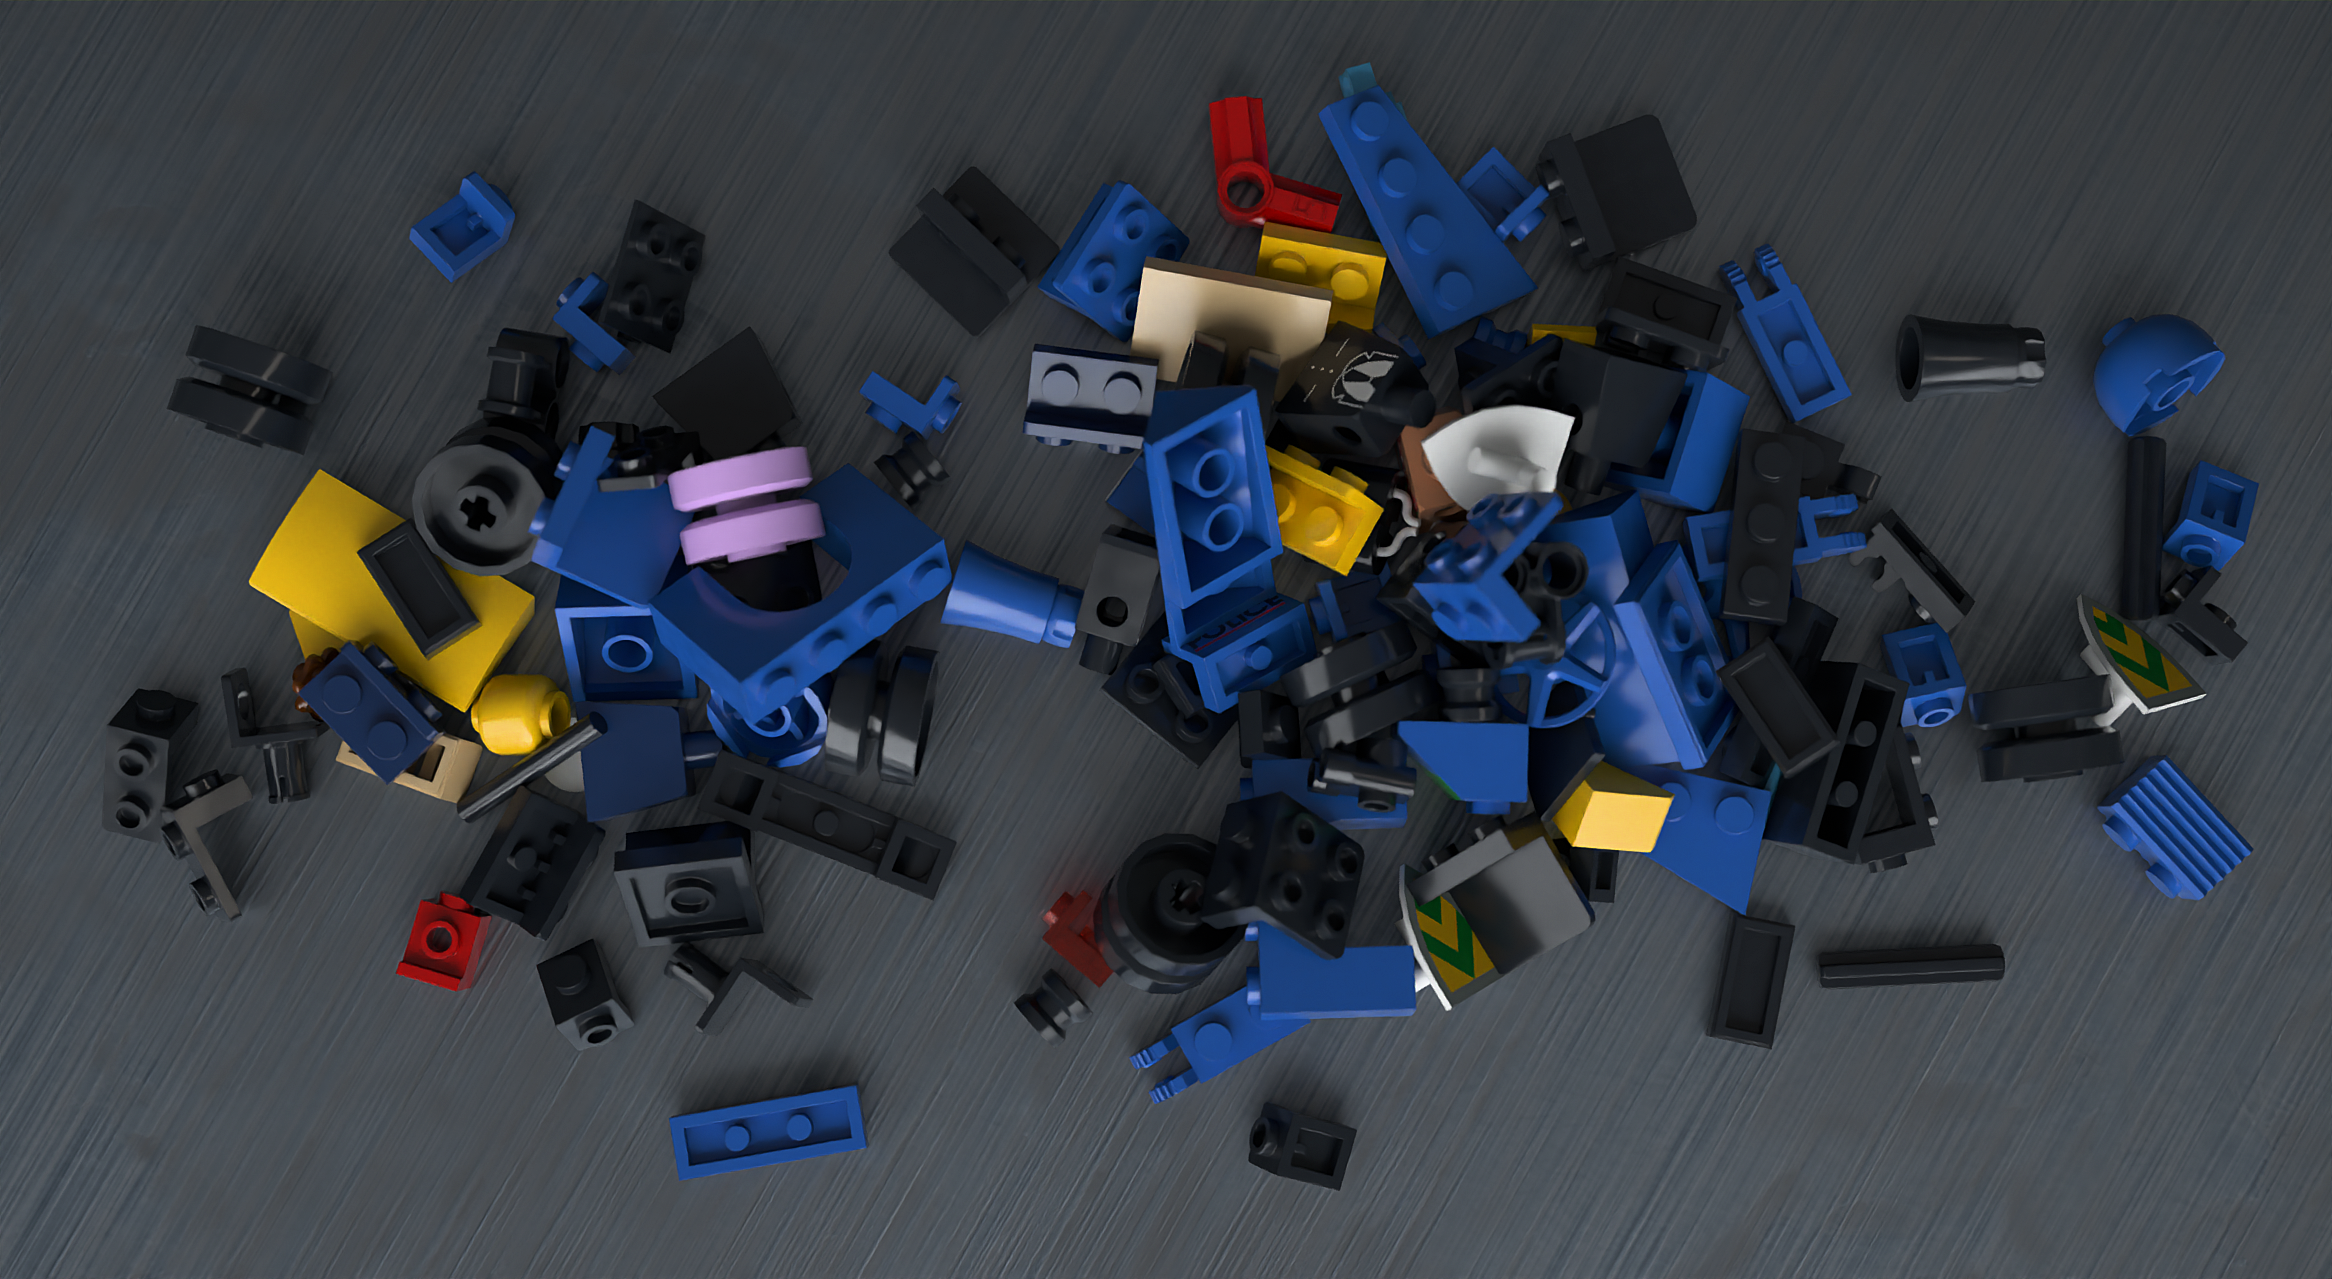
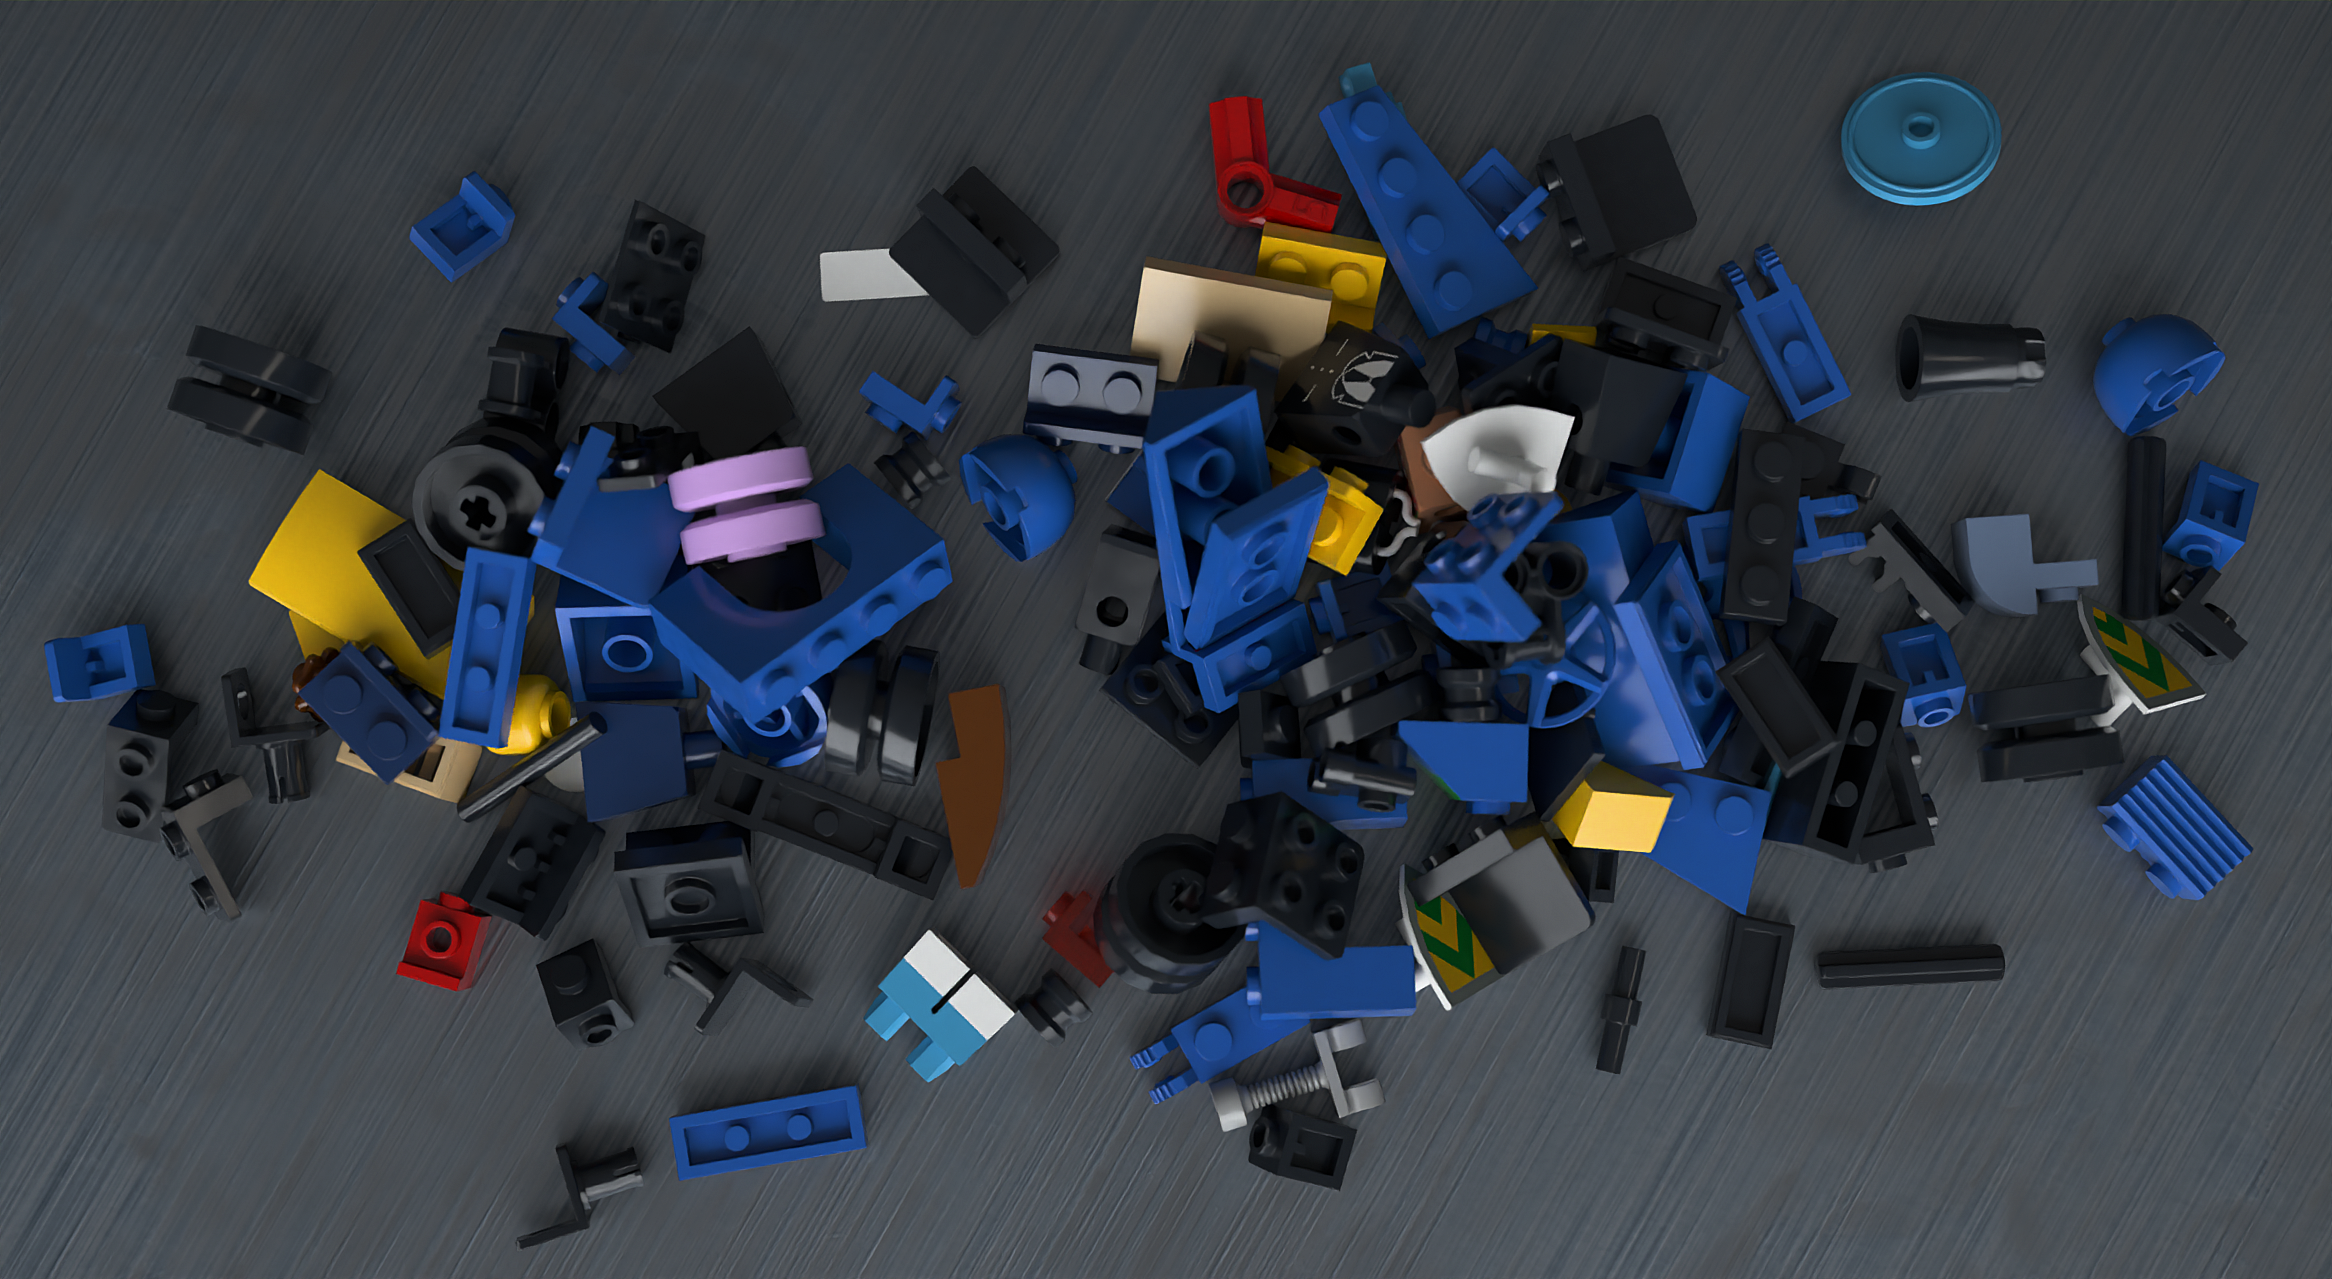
(99, 664): none -> blue bracket
(487, 647): none -> blue plate
(585, 1185): none -> black bracket
(864, 276): none -> white sticker
(919, 985): none -> hips
(979, 781): none -> reddish brown slope
(1011, 599): blue plant -> none
(1023, 491): none -> blue cylinder
(1106, 254): blue bracket -> none
(1236, 1101): none -> light grey bar
(1255, 558): none -> blue tile
(1621, 1009): none -> black bar
(1921, 138): none -> dark azure shield
(1998, 568): none -> sand blue brick

